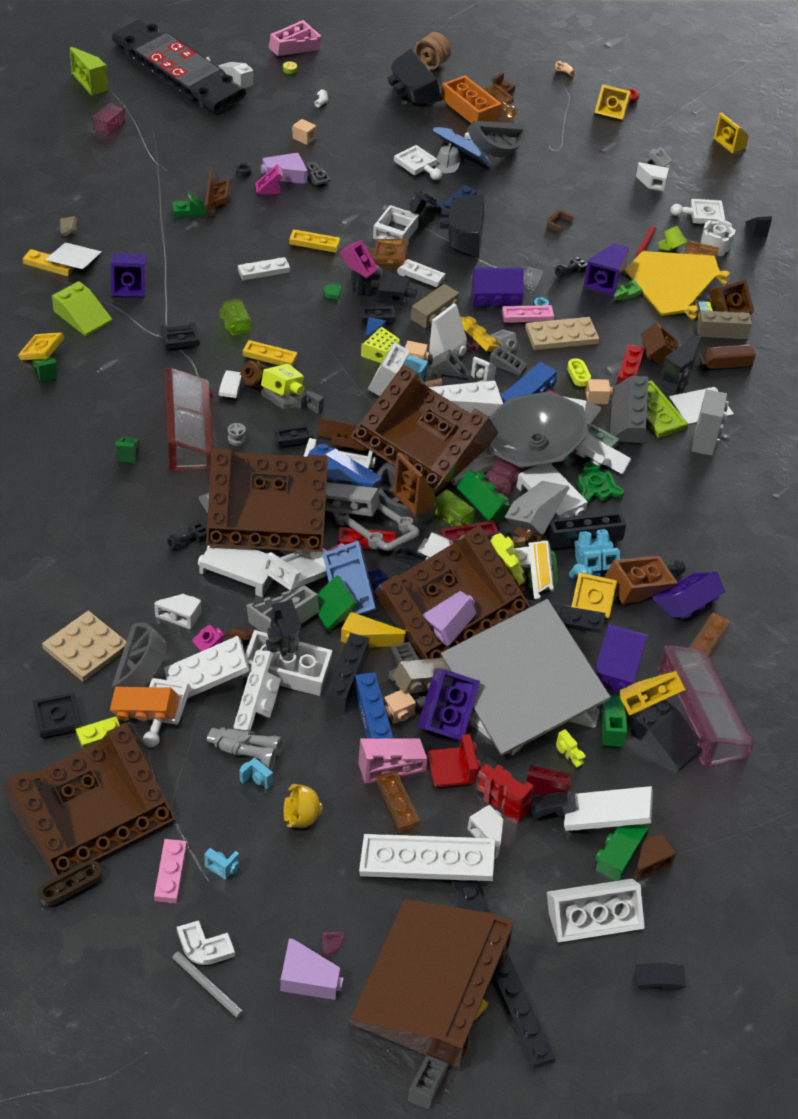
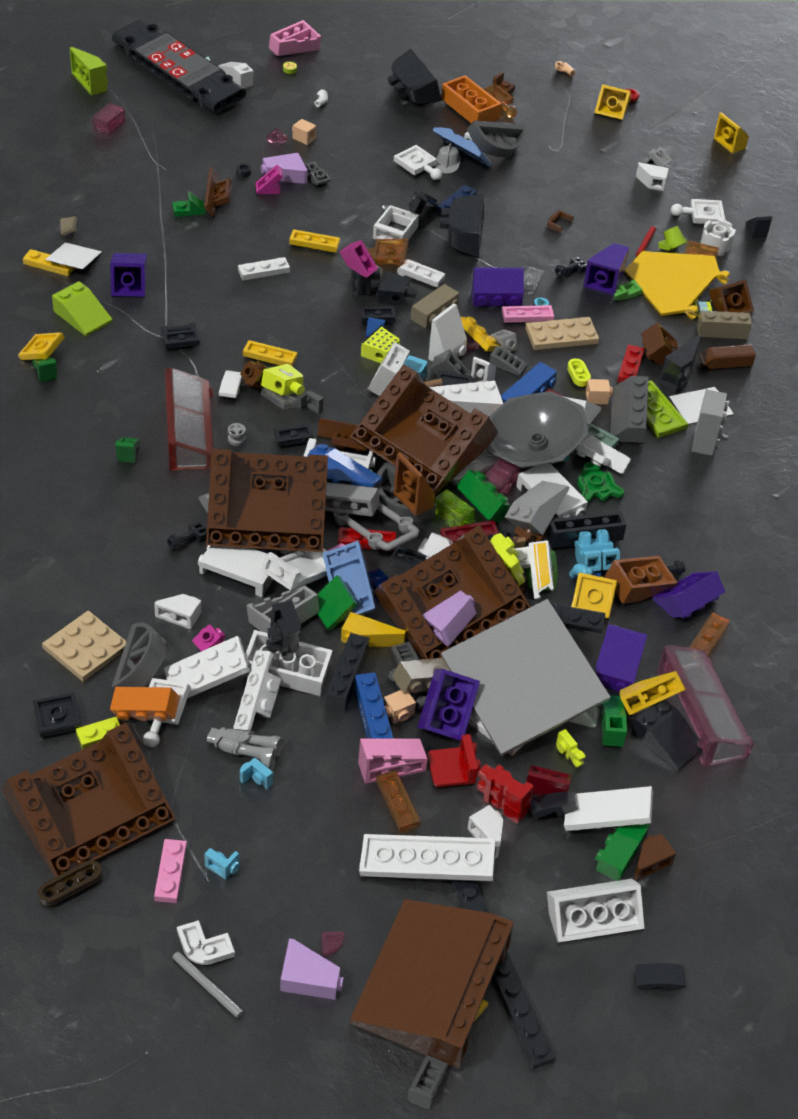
(235, 317): clear neon green brick -> none
(243, 633): reddish brown piece -> none
(276, 136): none -> clear pink tile
(302, 806): yellow cylinder -> none
(332, 291): green tile -> none
(417, 350): light nougat brick -> none
(433, 50): medium nougat wheel -> none

